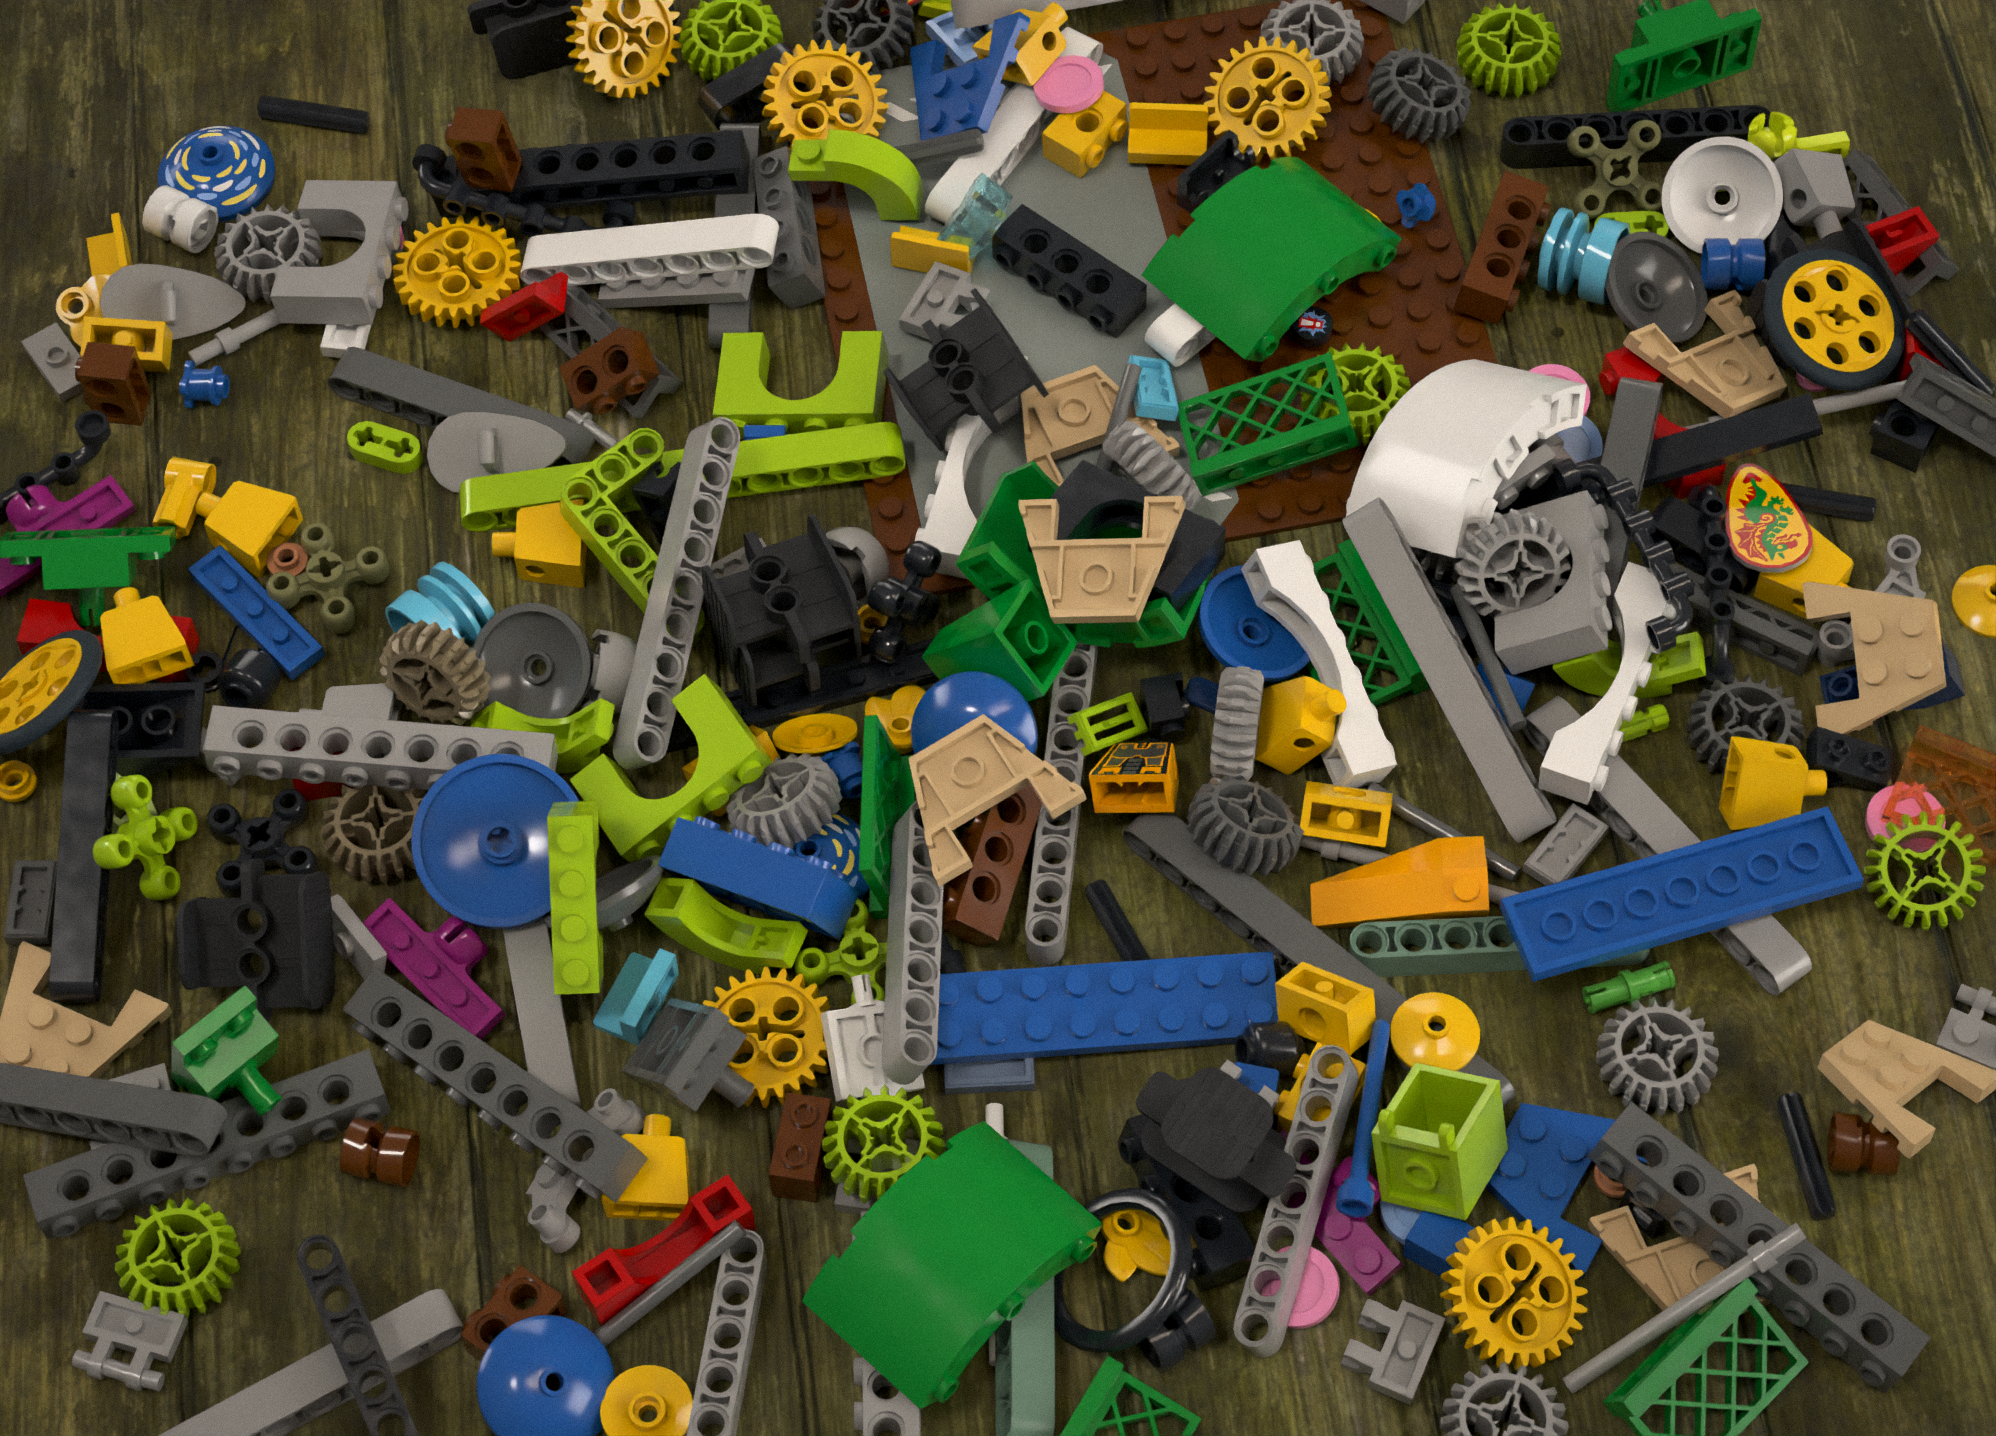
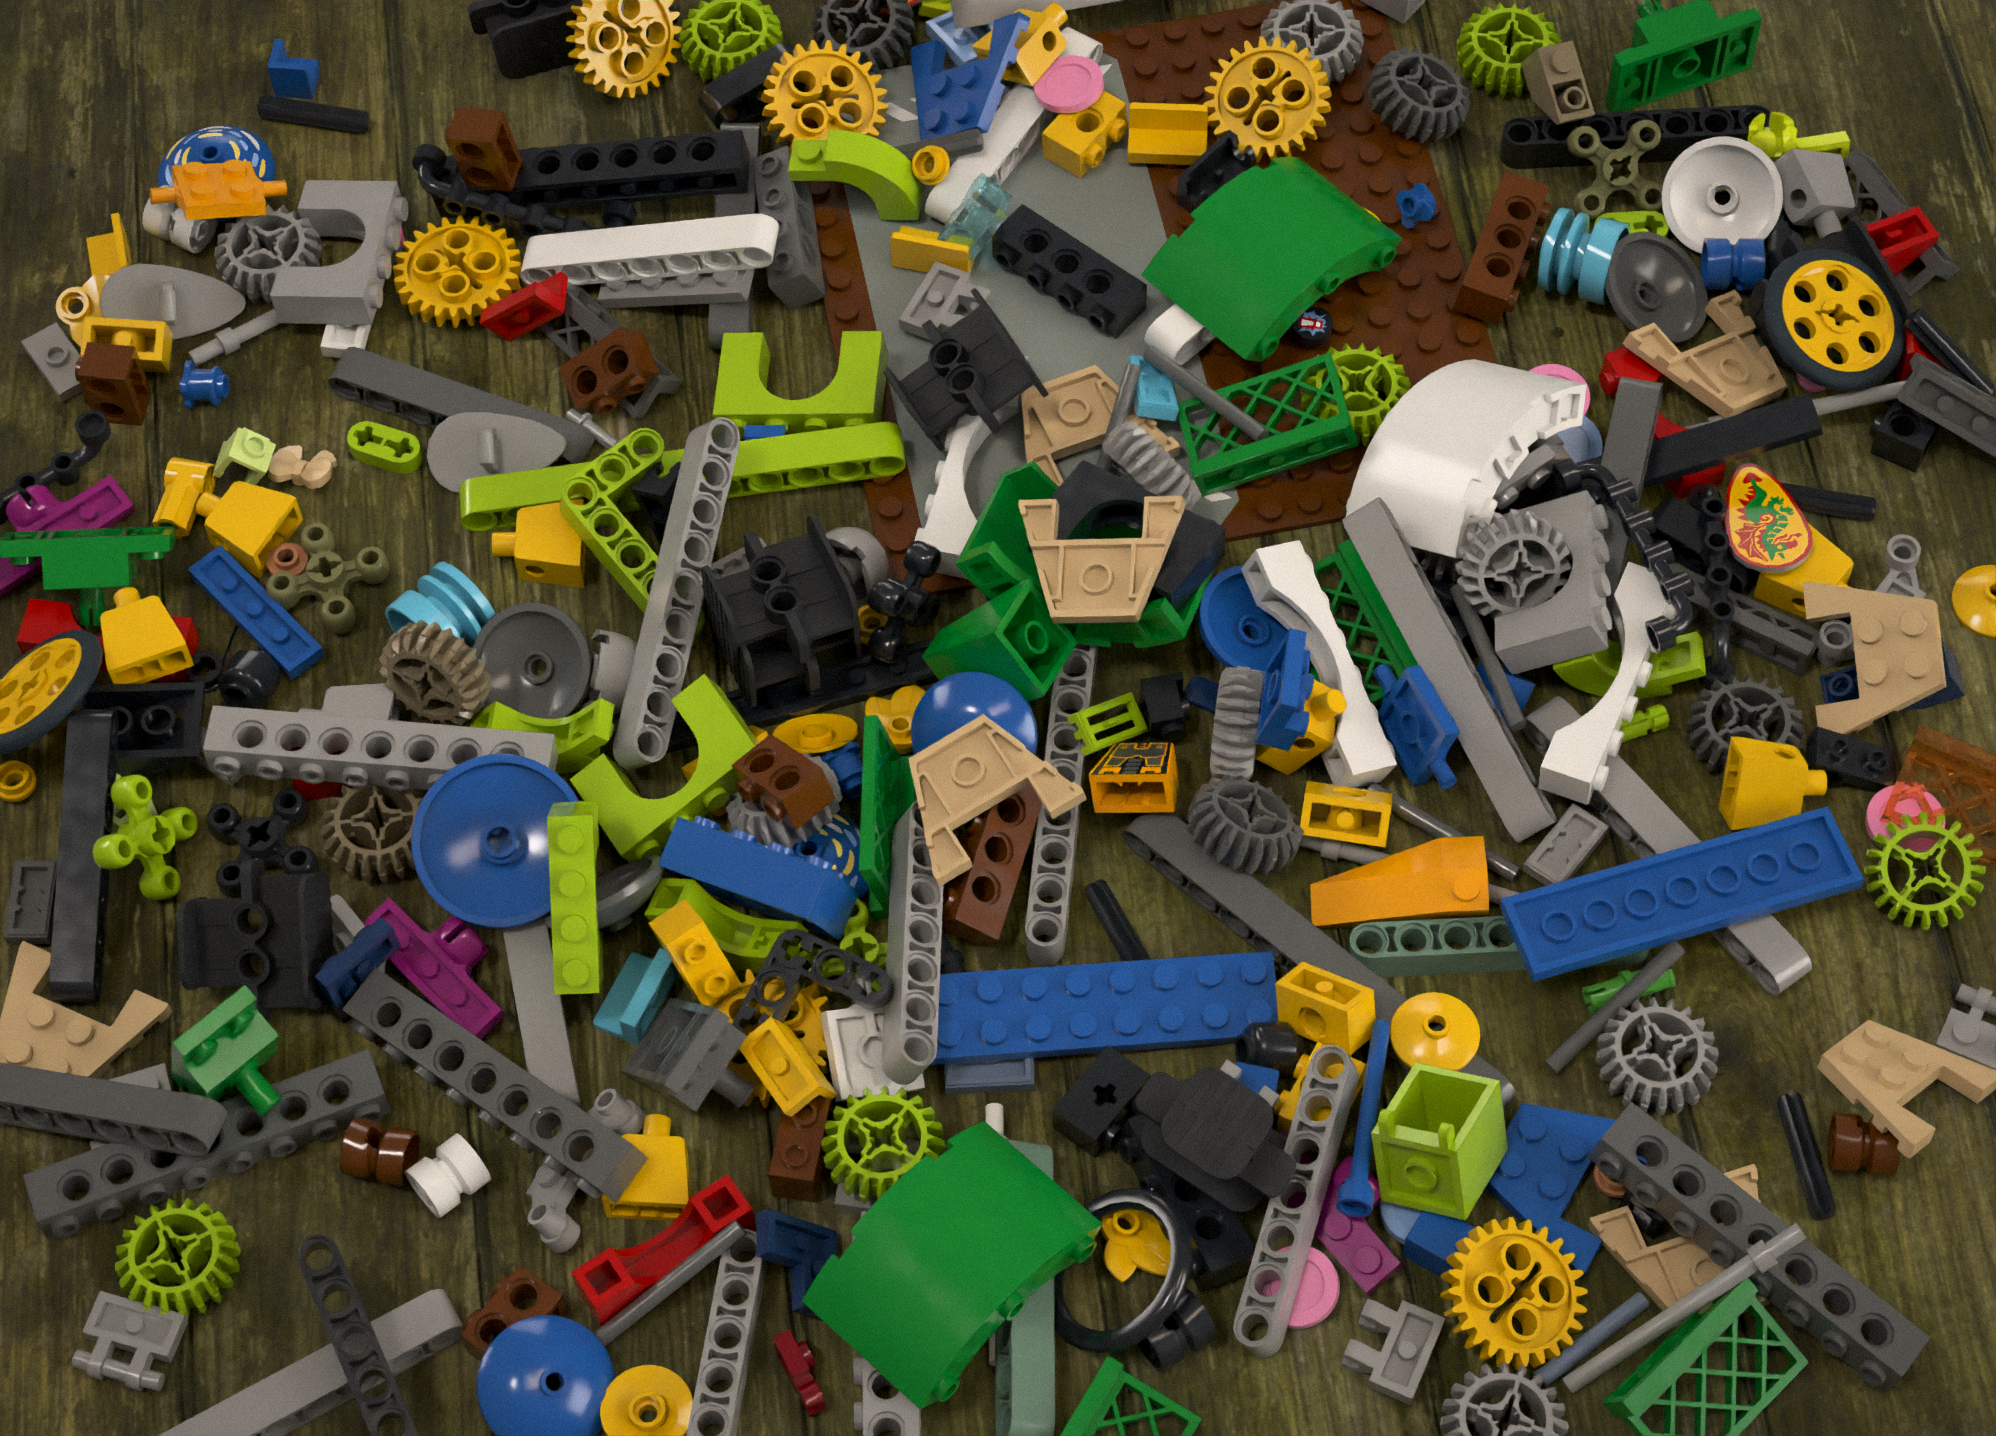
(218, 190): none -> light orange plate
(247, 450): none -> yellowish green window
(288, 465): none -> tan piece
(292, 75): none -> blue panel
(344, 973): none -> dark blue plate
(448, 1175): none -> white wheel
(695, 953): none -> yellow brick
(782, 782): none -> reddish brown brick
(785, 1066): none -> yellow panel
(796, 972): none -> black beam
(796, 1245): none -> dark blue plate
(796, 1362): none -> dark red plate
(923, 162): none -> yellow plate
(1106, 1080): none -> black brick
(1205, 394): none -> dark grey bar
(1284, 693): none -> blue plate
(1416, 725): none -> blue plate
(1558, 83): none -> dark tan slope
(1592, 1338): none -> sand blue bar
(1610, 1009): none -> dark grey bar

